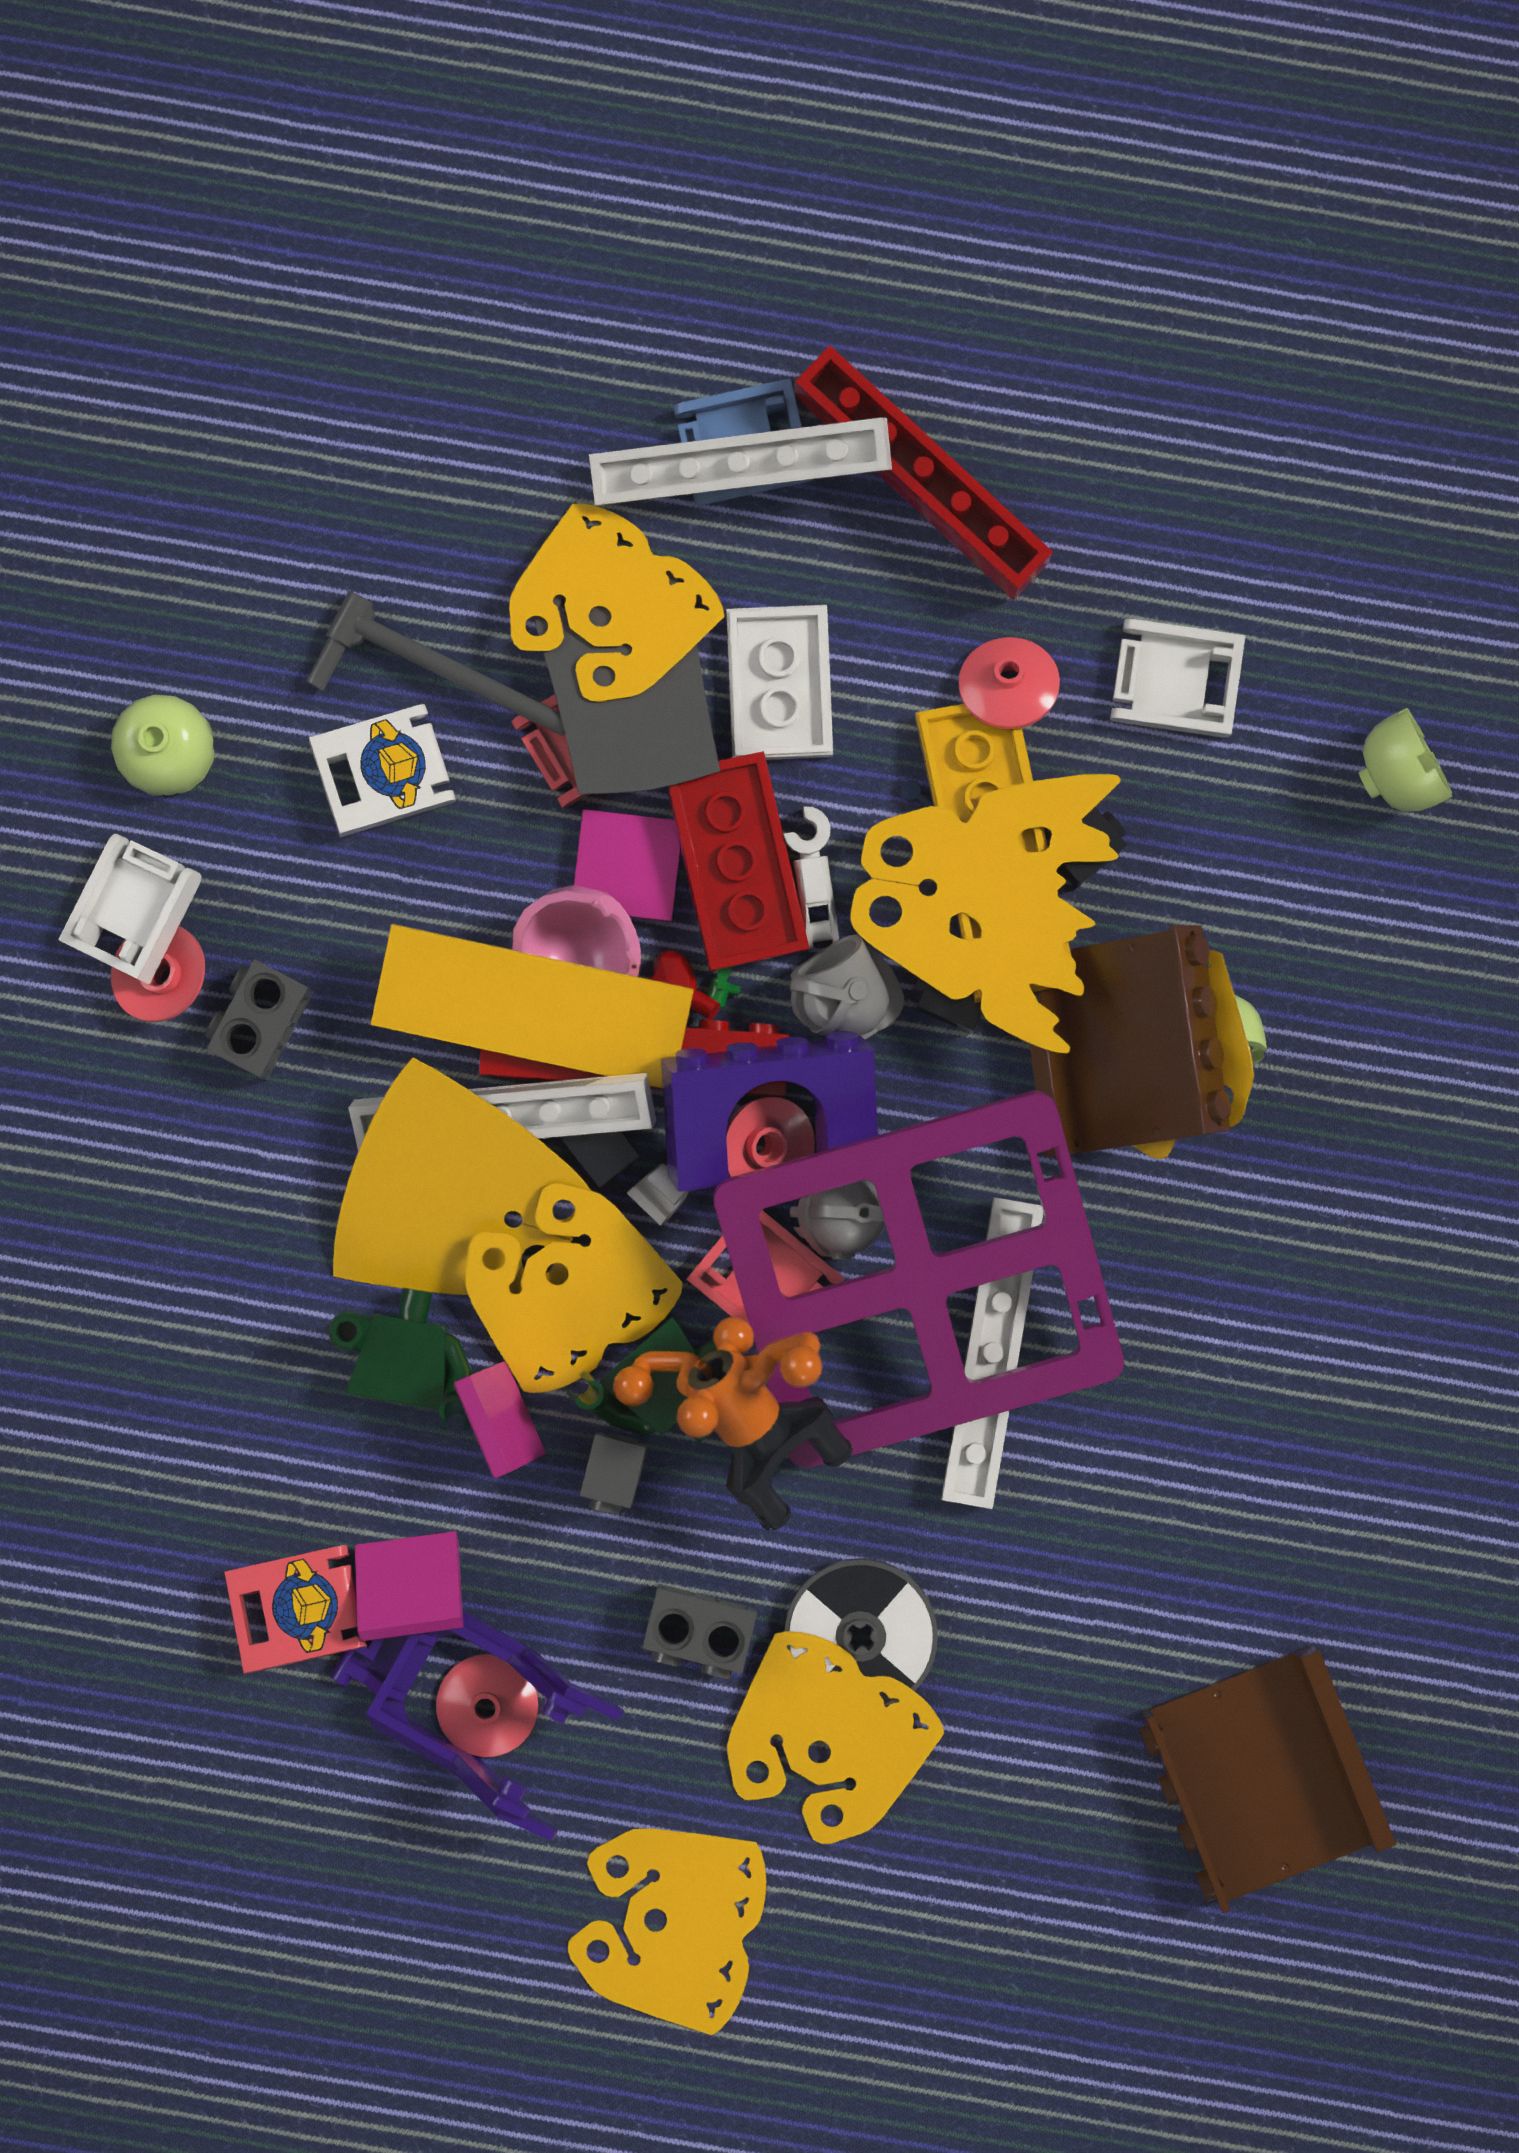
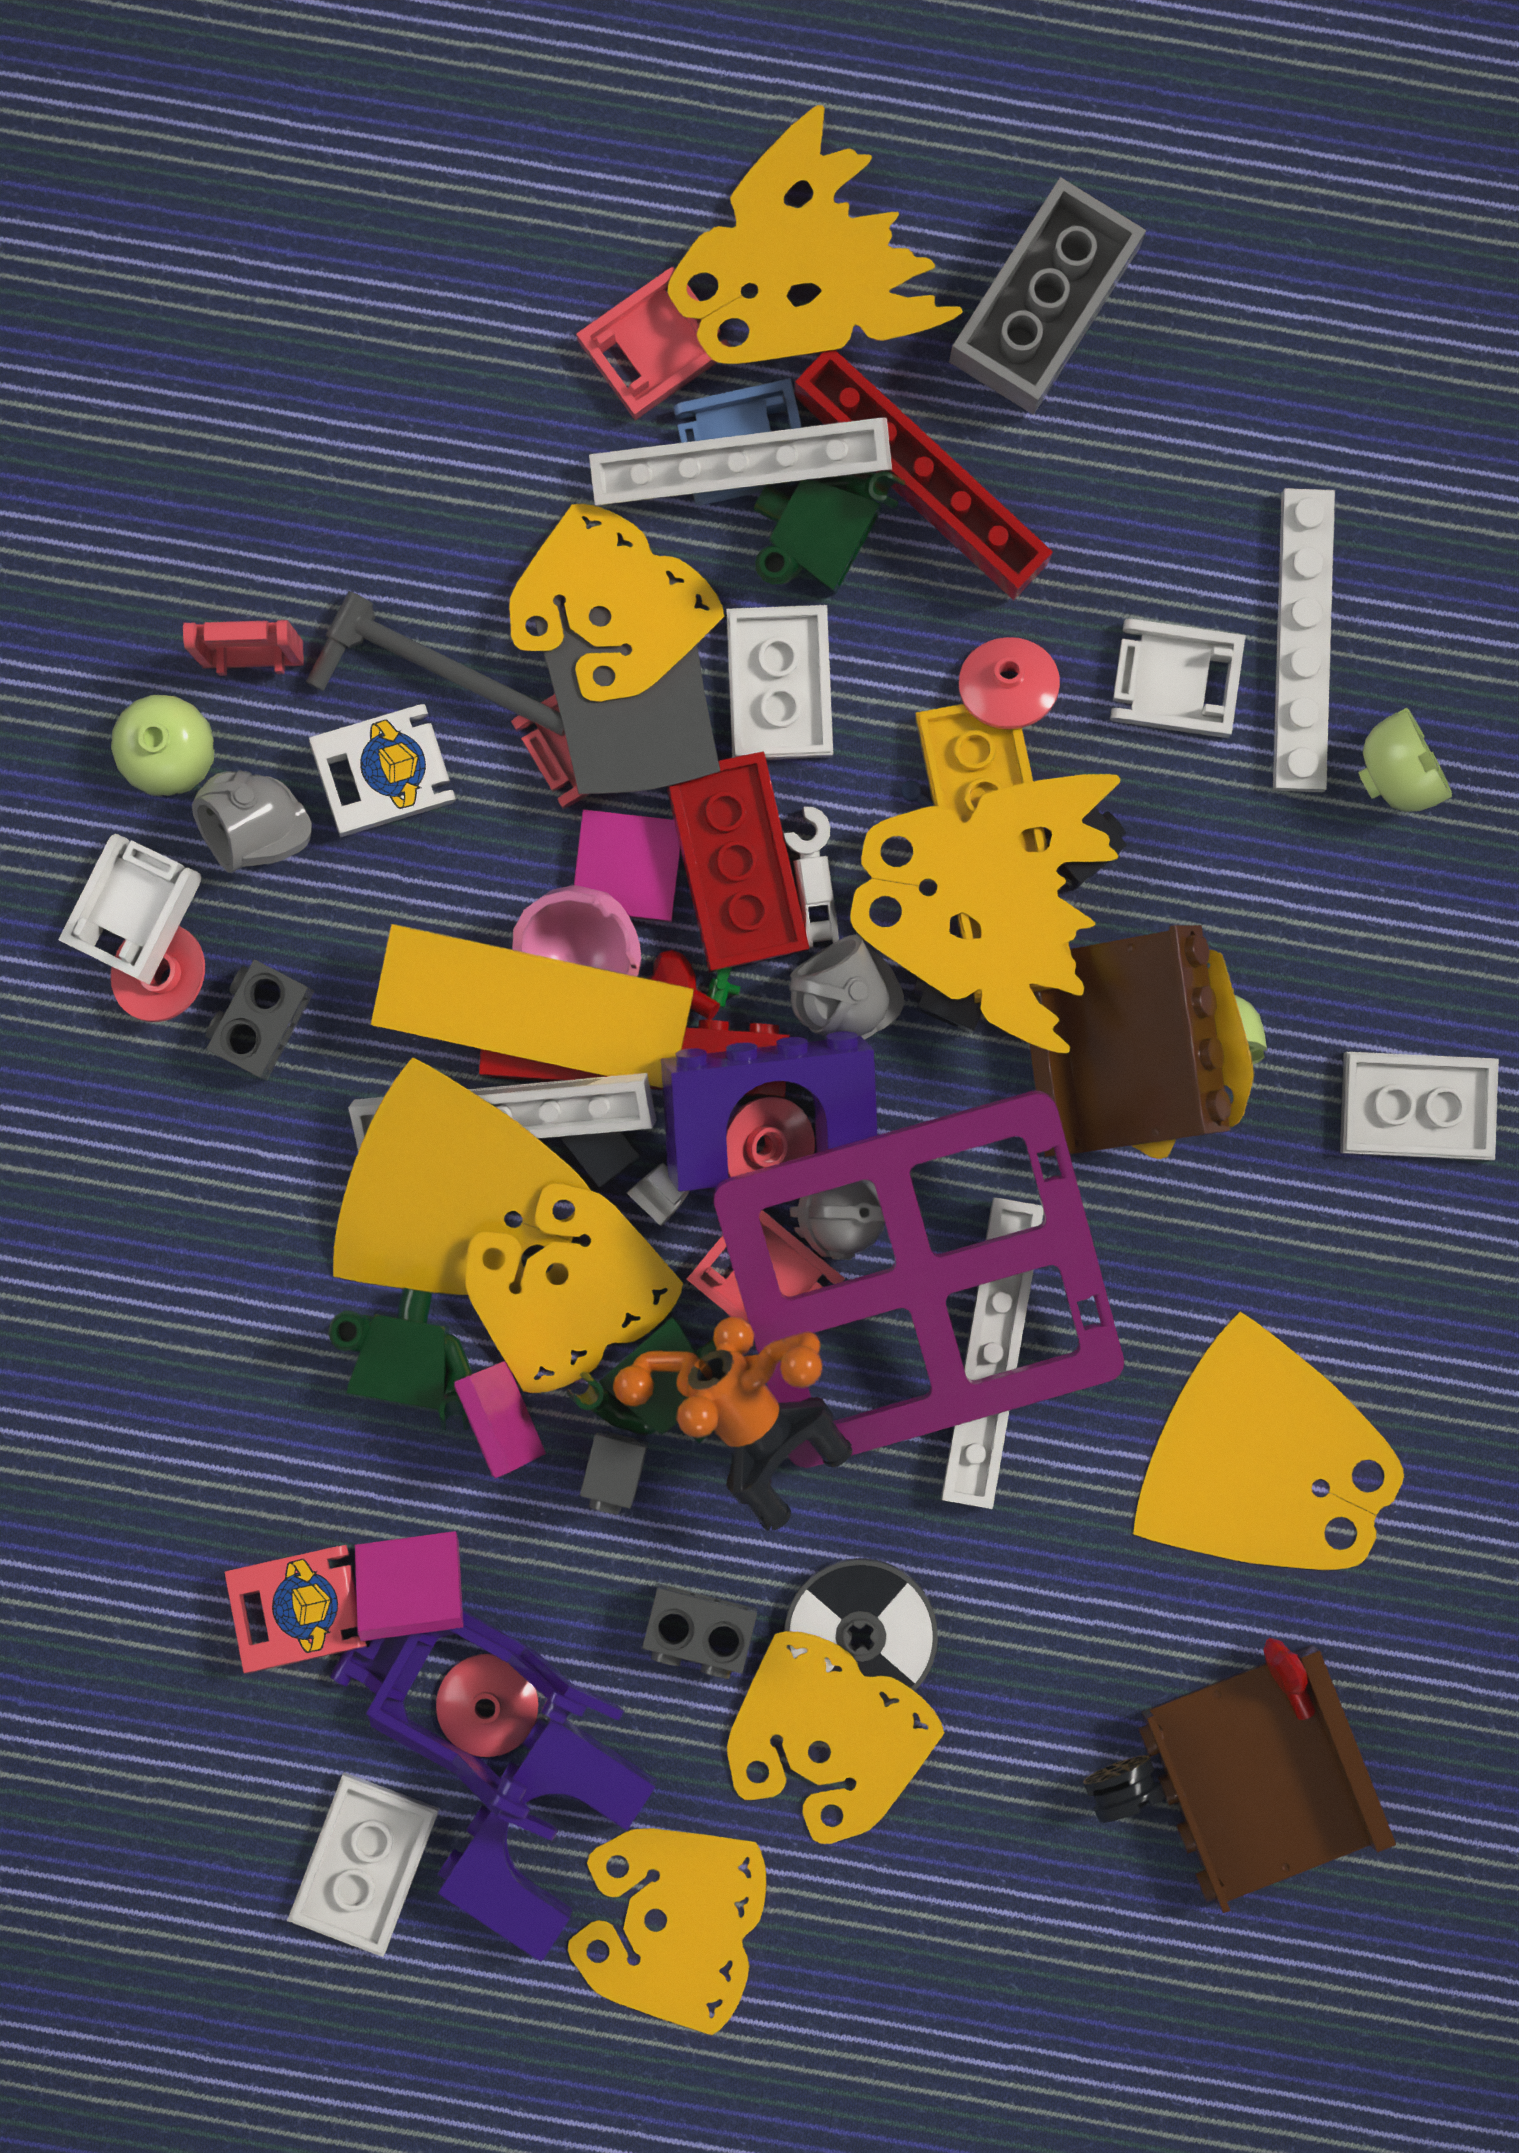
(244, 645): none -> coral container
(250, 819): none -> light grey helmet
(363, 1864): none -> white tile
(485, 1877): none -> dark purple arch
(655, 342): none -> coral container
(797, 246): none -> yellow piece
(821, 526): none -> dark green torso
(1046, 295): none -> light grey brick
(1123, 1789): none -> black wheel
(1244, 1457): none -> yellow piece
(1290, 1677): none -> red rock
(1303, 640): none -> white plate
(1419, 1106): none -> white tile

